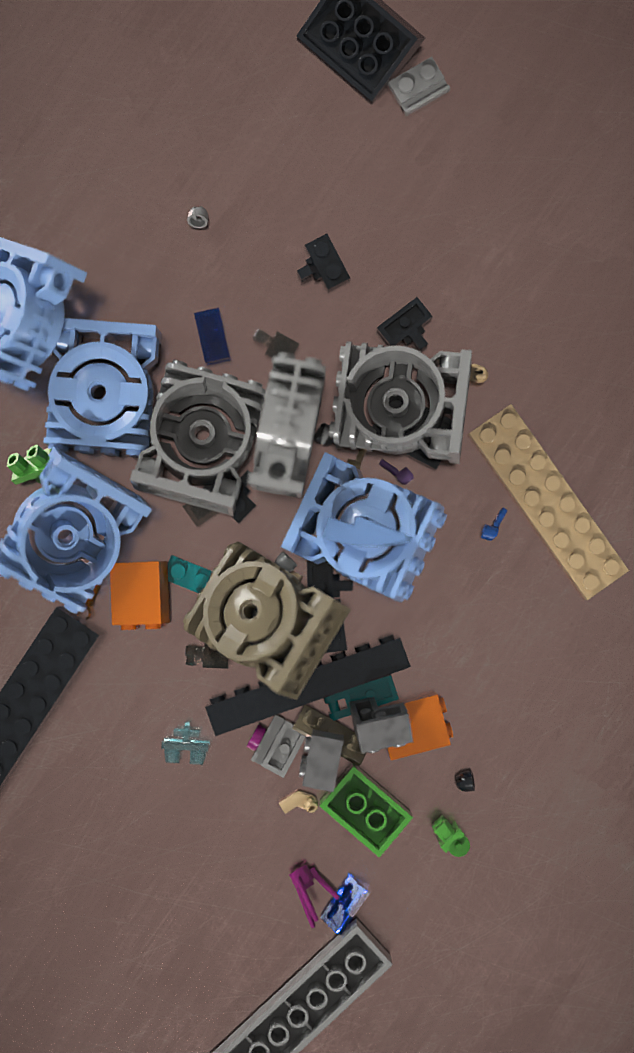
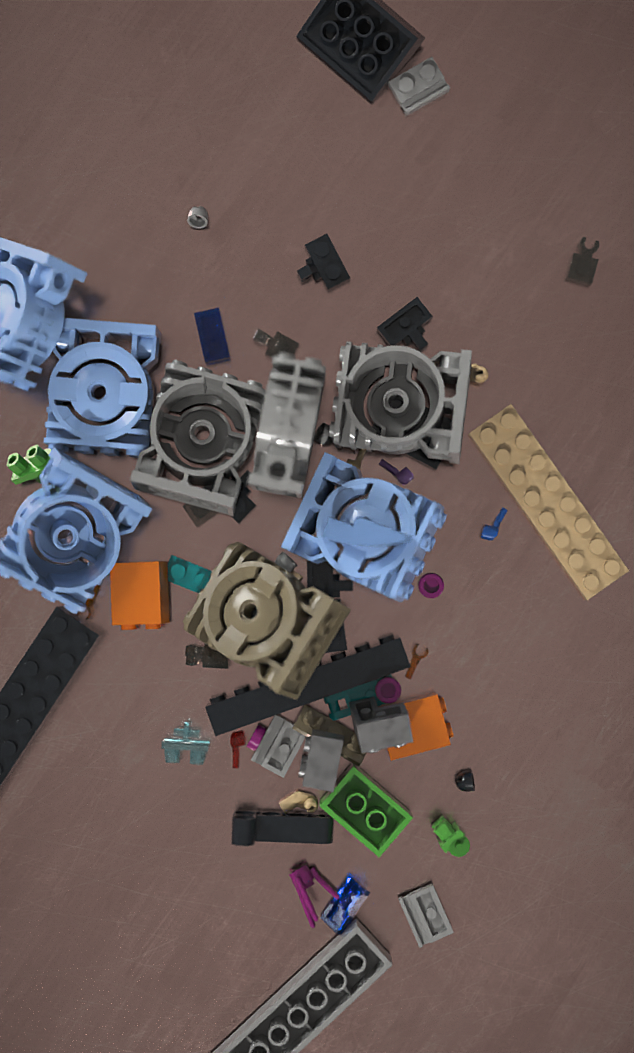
(237, 739): none -> clear red hand
(281, 827): none -> black beam
(388, 690): none -> magenta tile
(415, 661): none -> clear orange hand
(425, 915): none -> light grey plate
(431, 585): none -> magenta tile
(582, 265): none -> clear smoke plate

